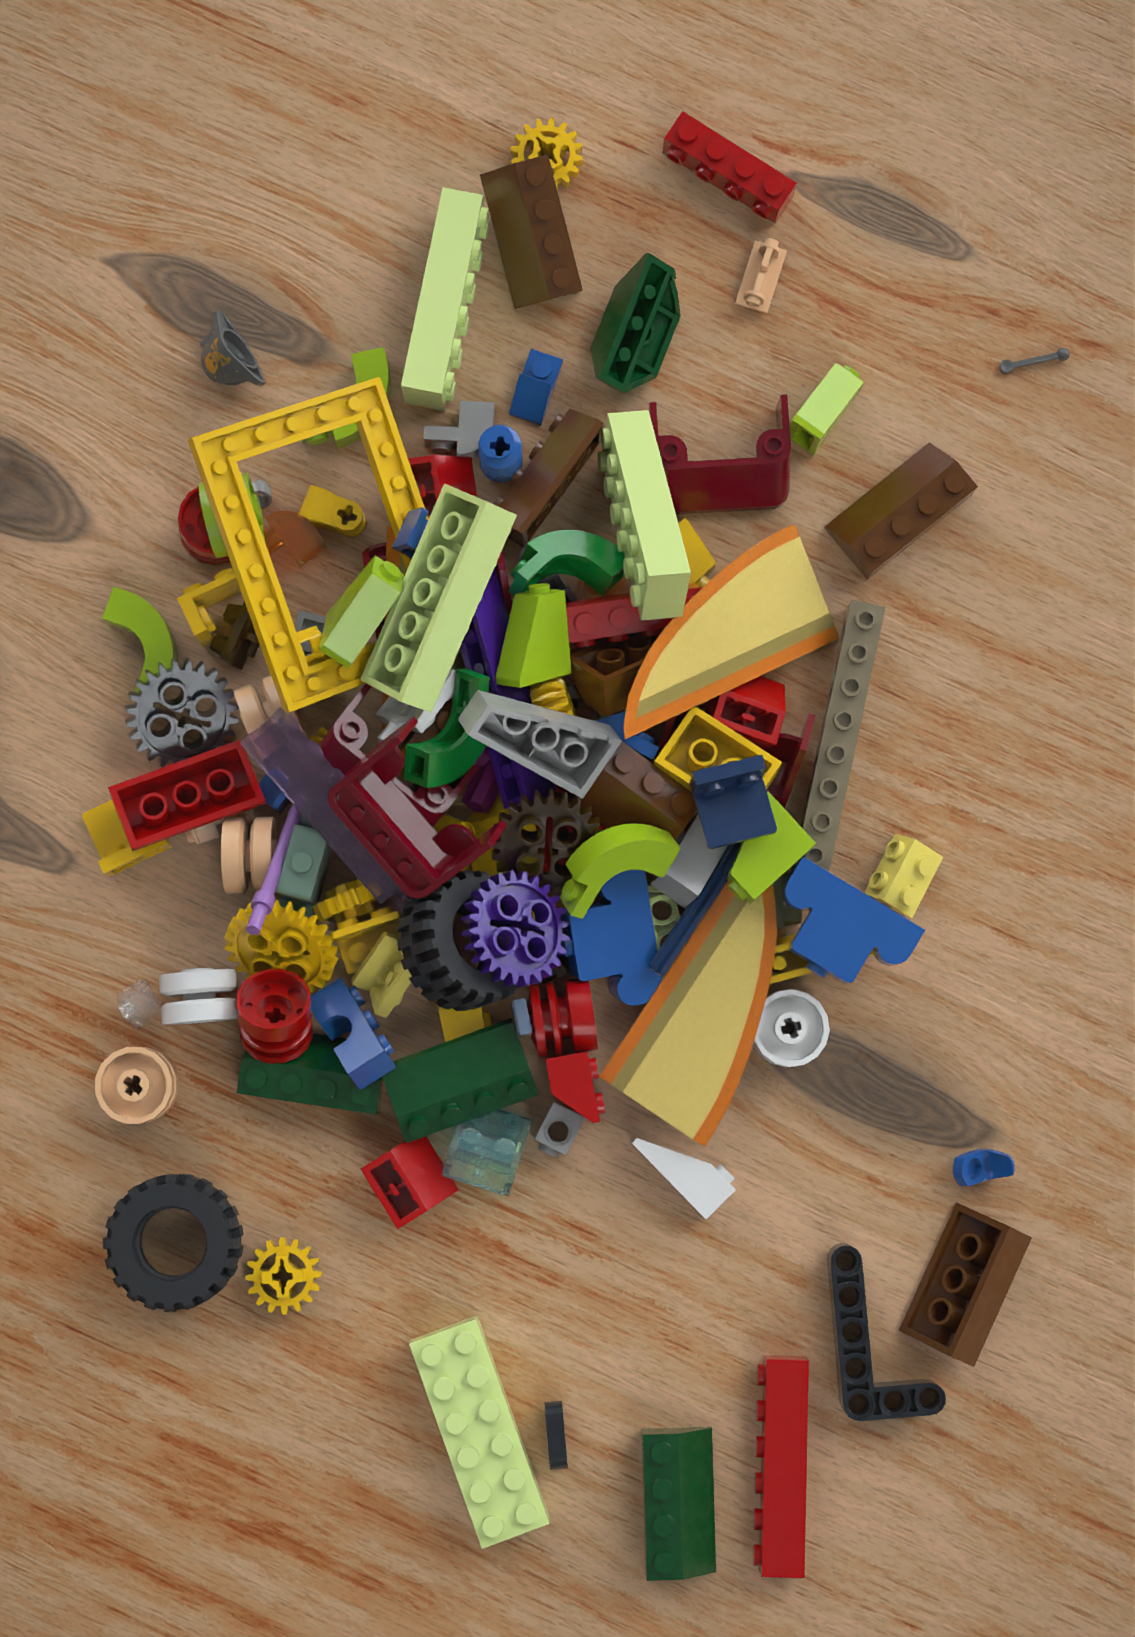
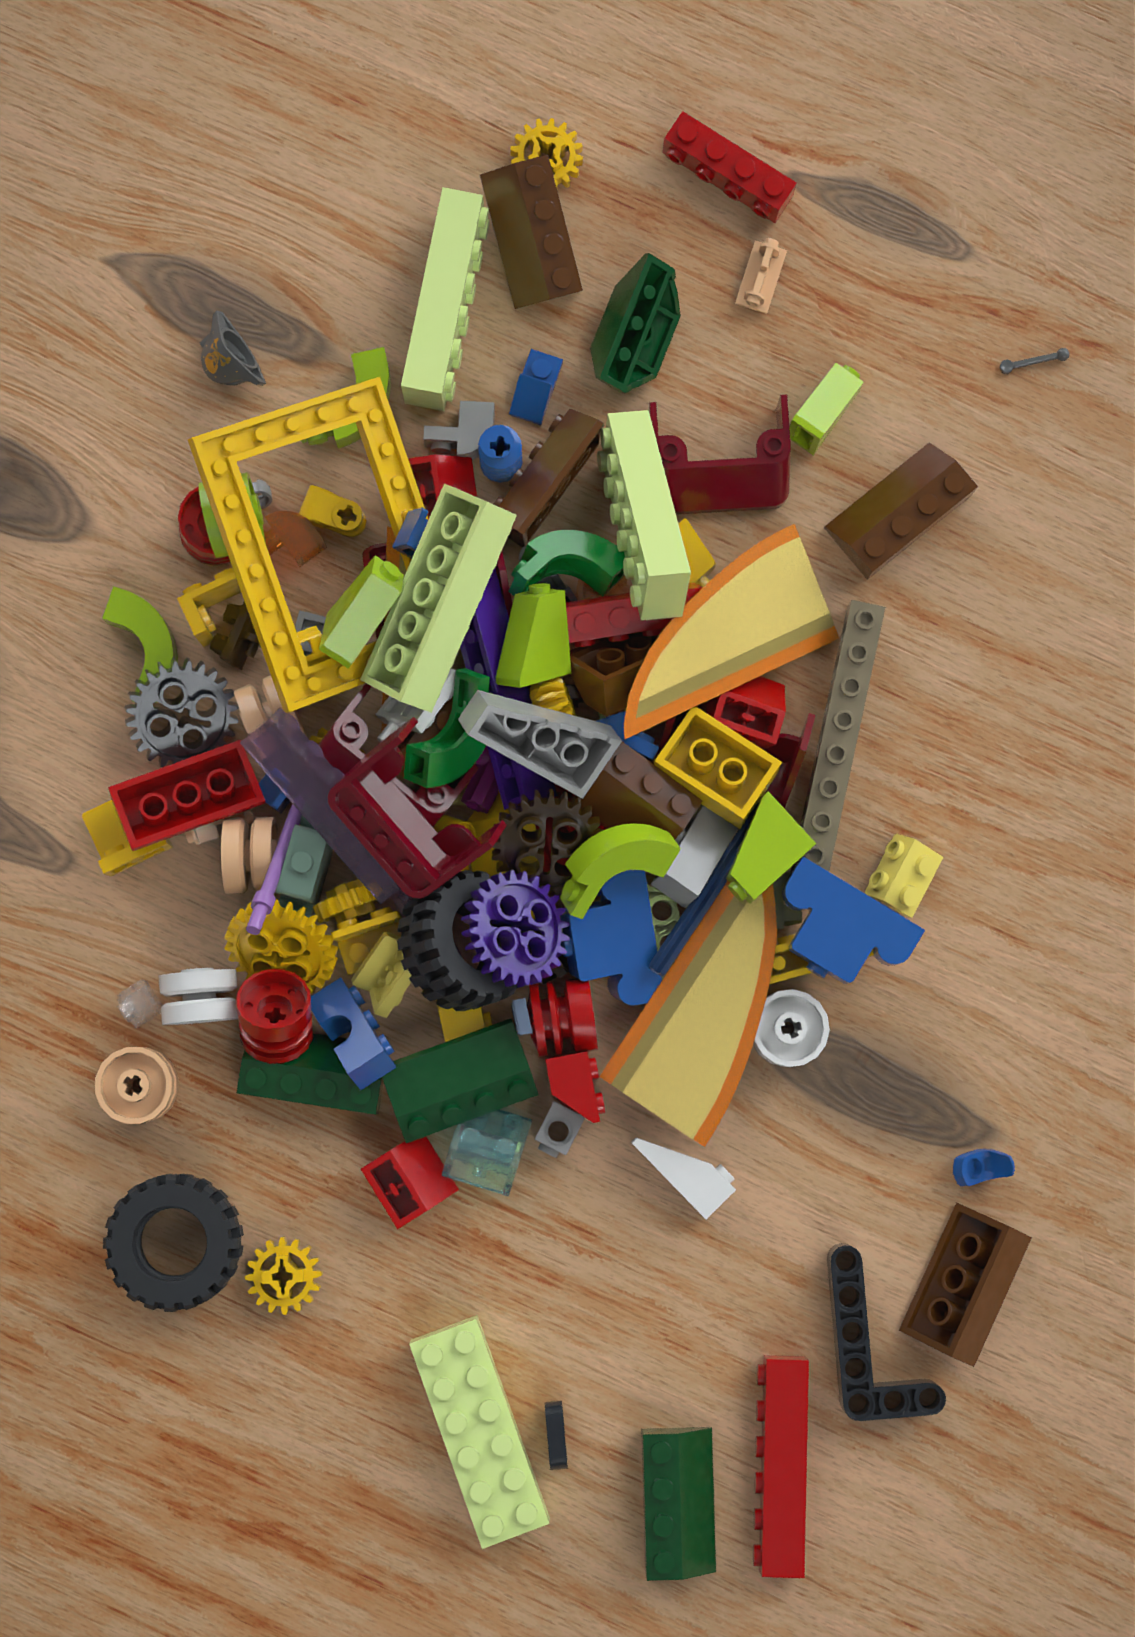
(733, 802): dark blue bracket -> none

